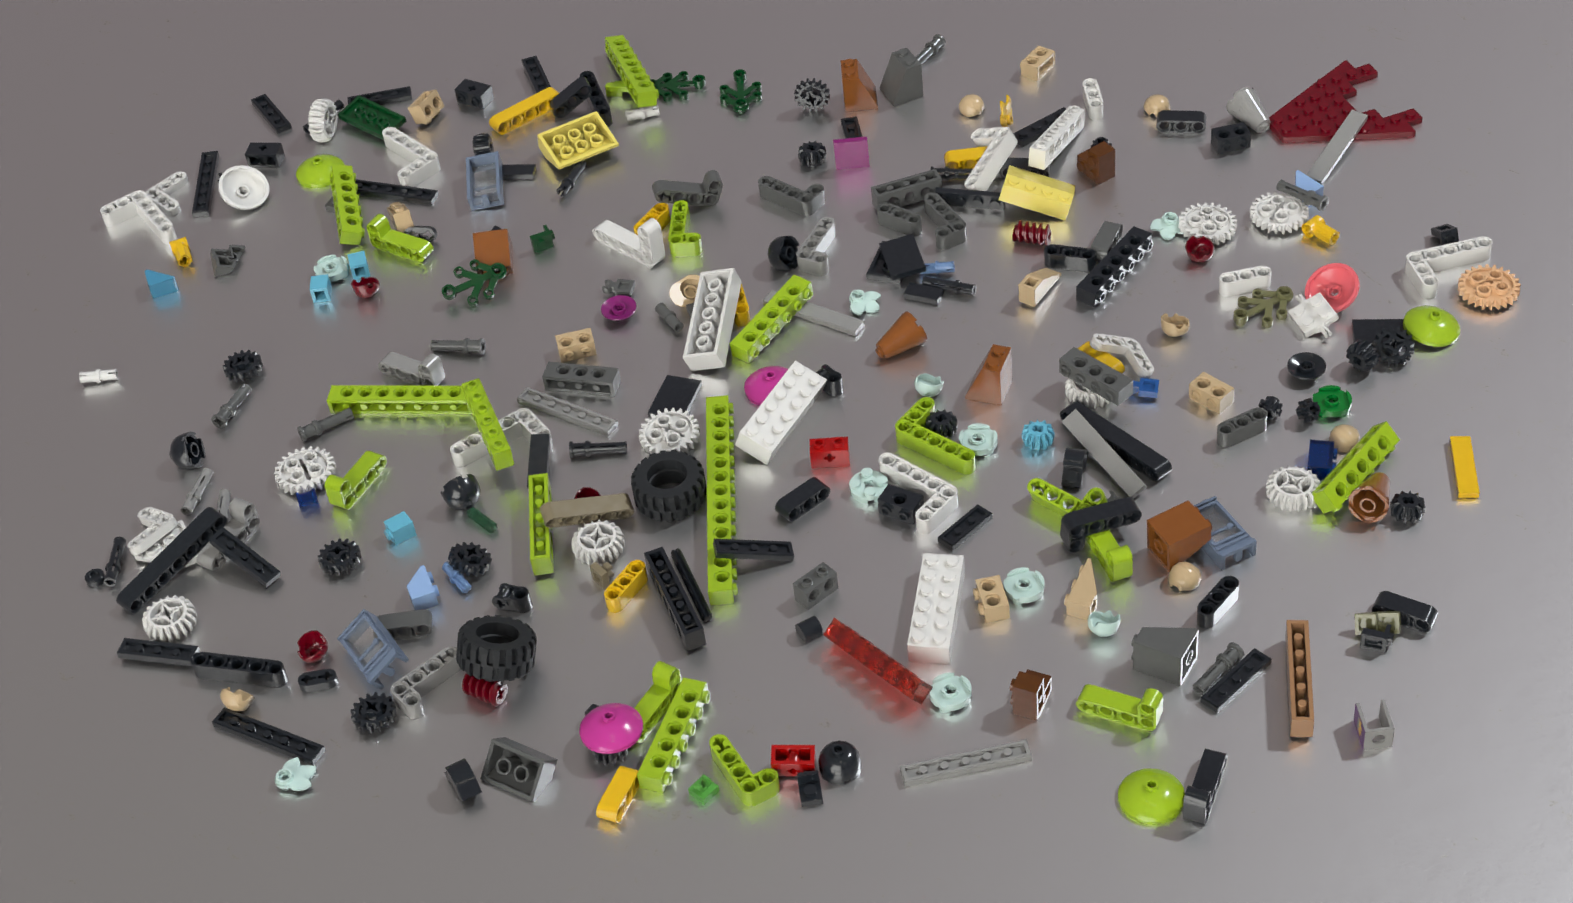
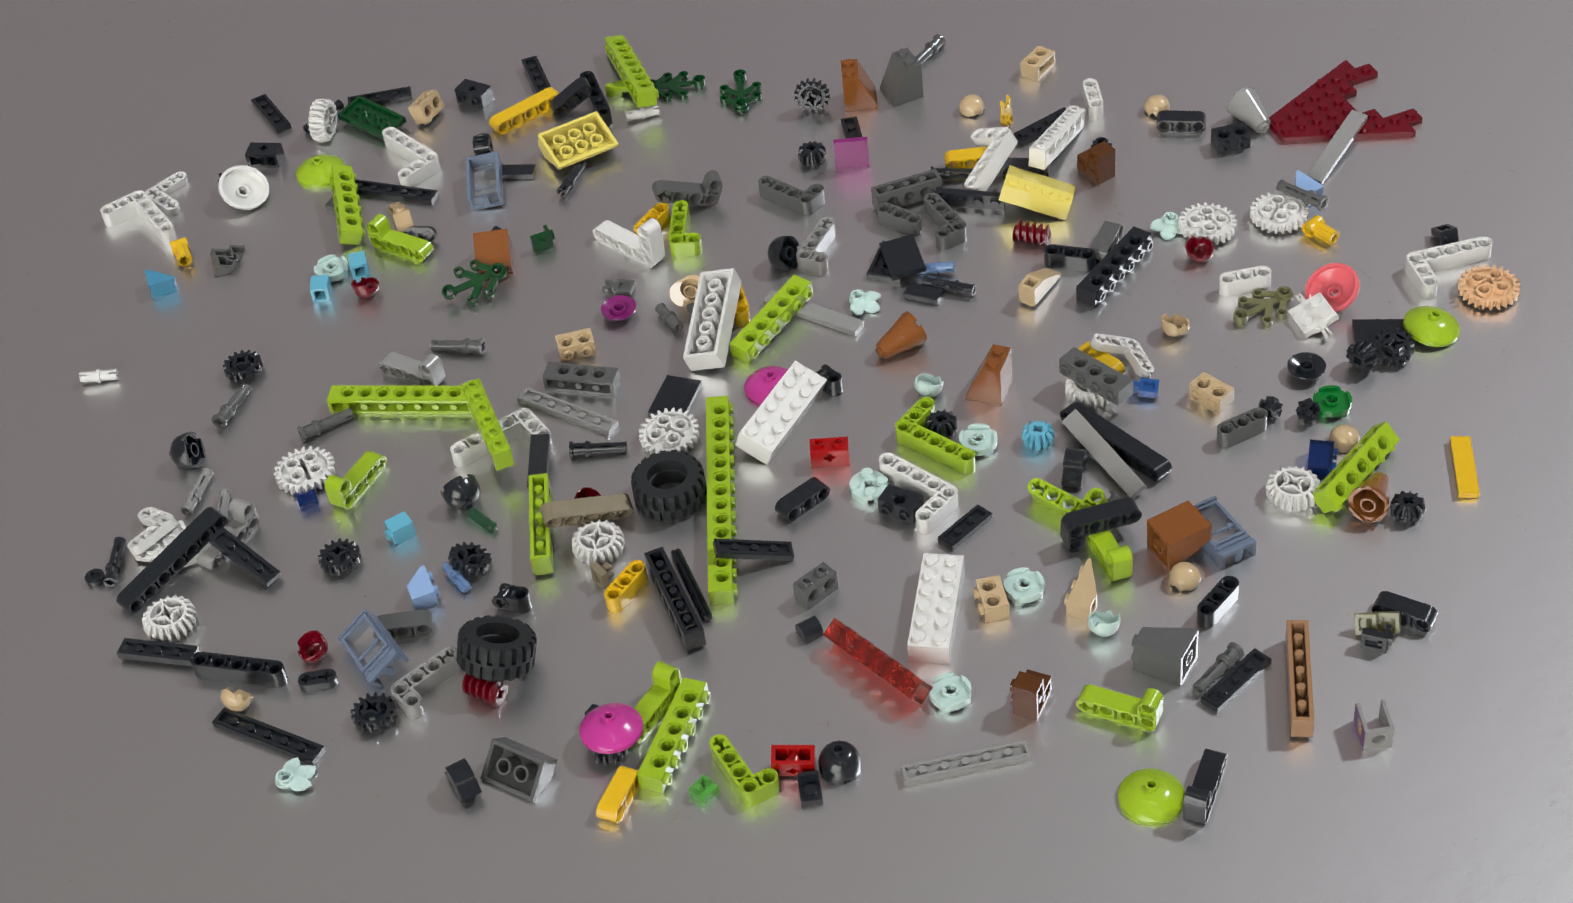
(205, 184): black tile -> none

